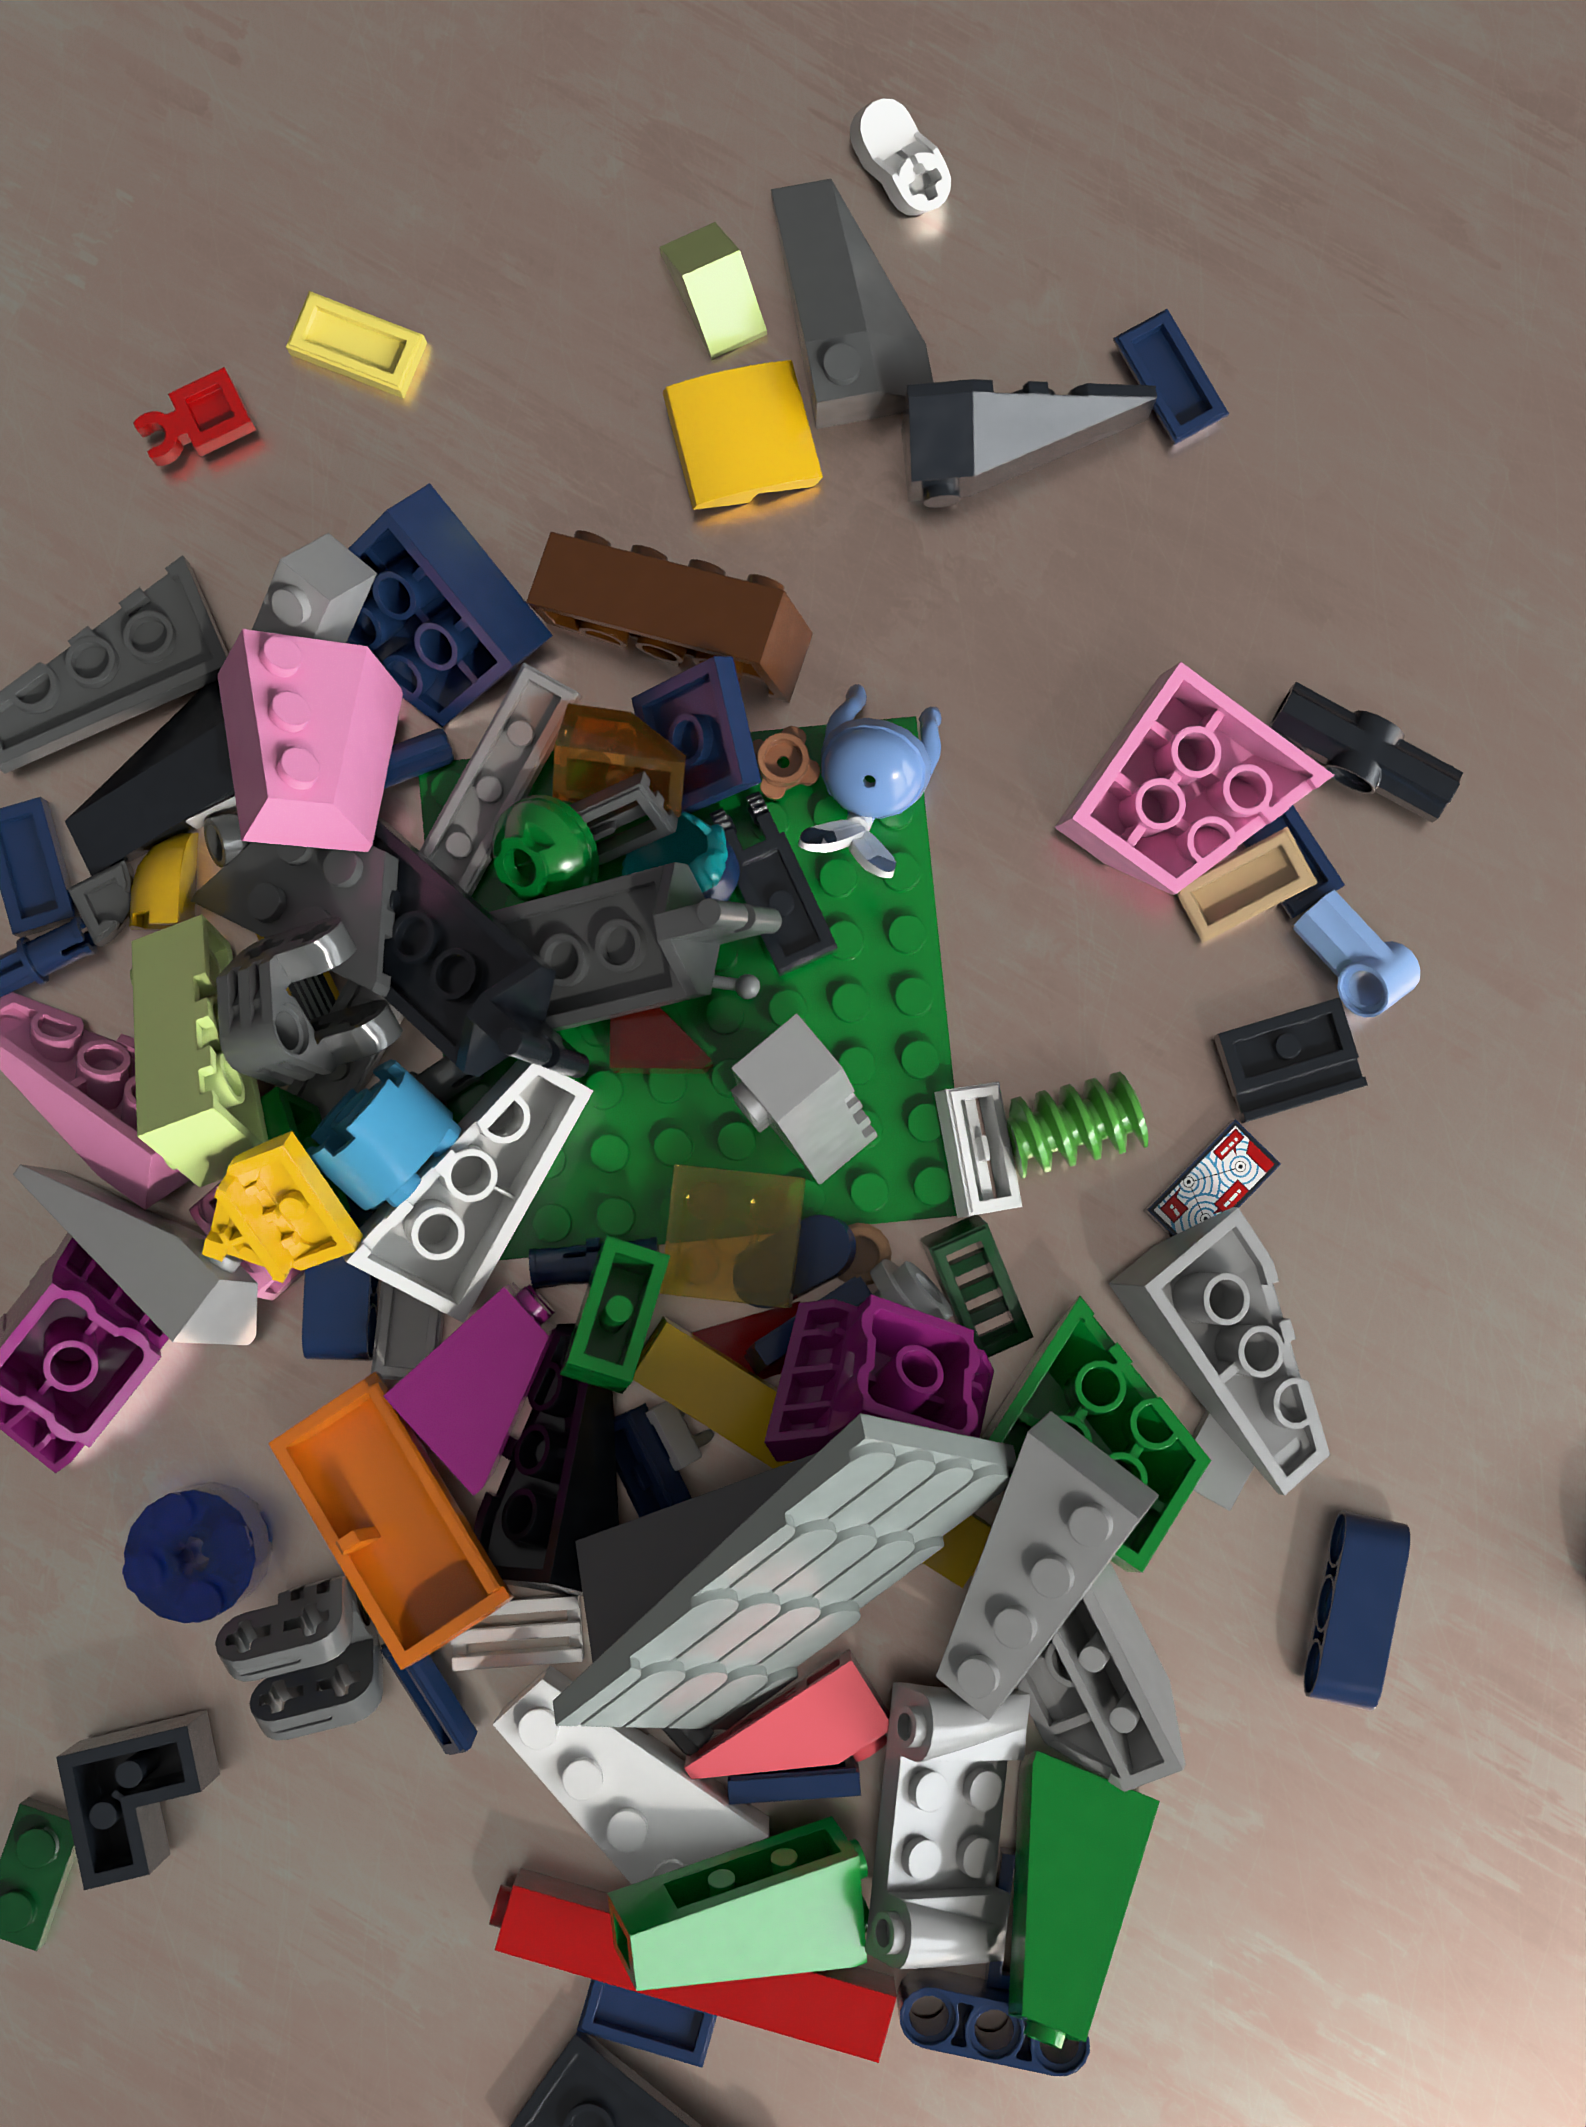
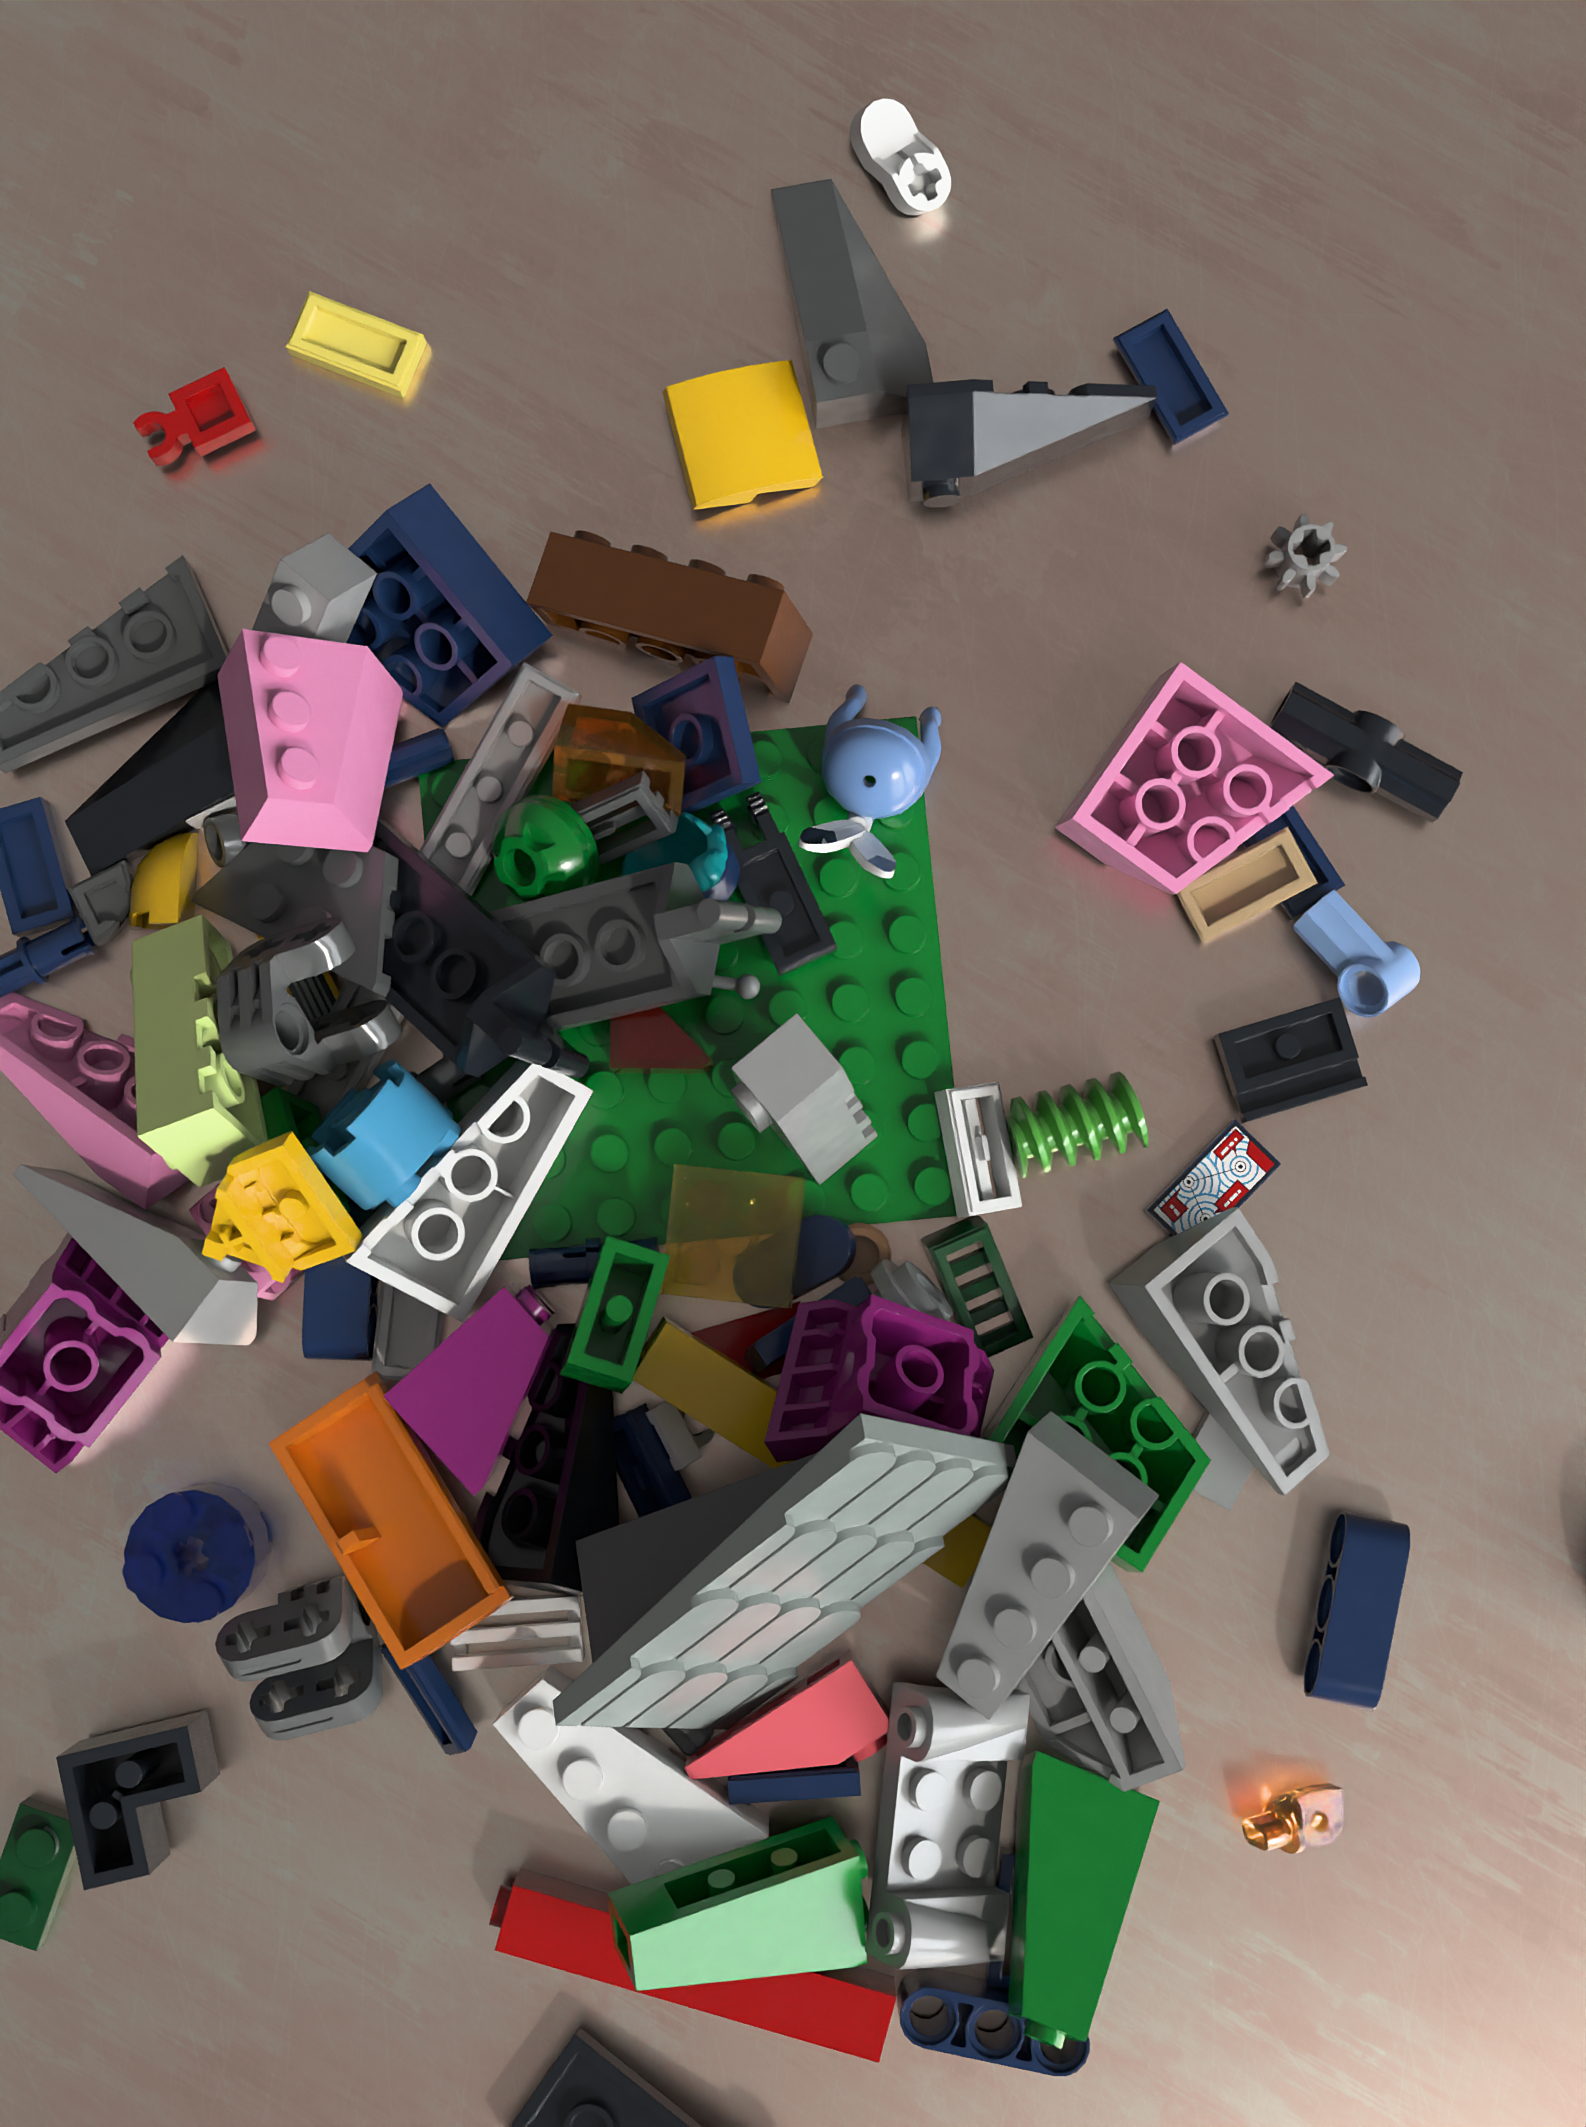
(647, 2023): dark blue tile -> none
(715, 289): yellowish green slope -> none
(800, 770): nougat plate -> none
(1287, 1819): none -> clear orange piece
(1316, 543): none -> light grey gear

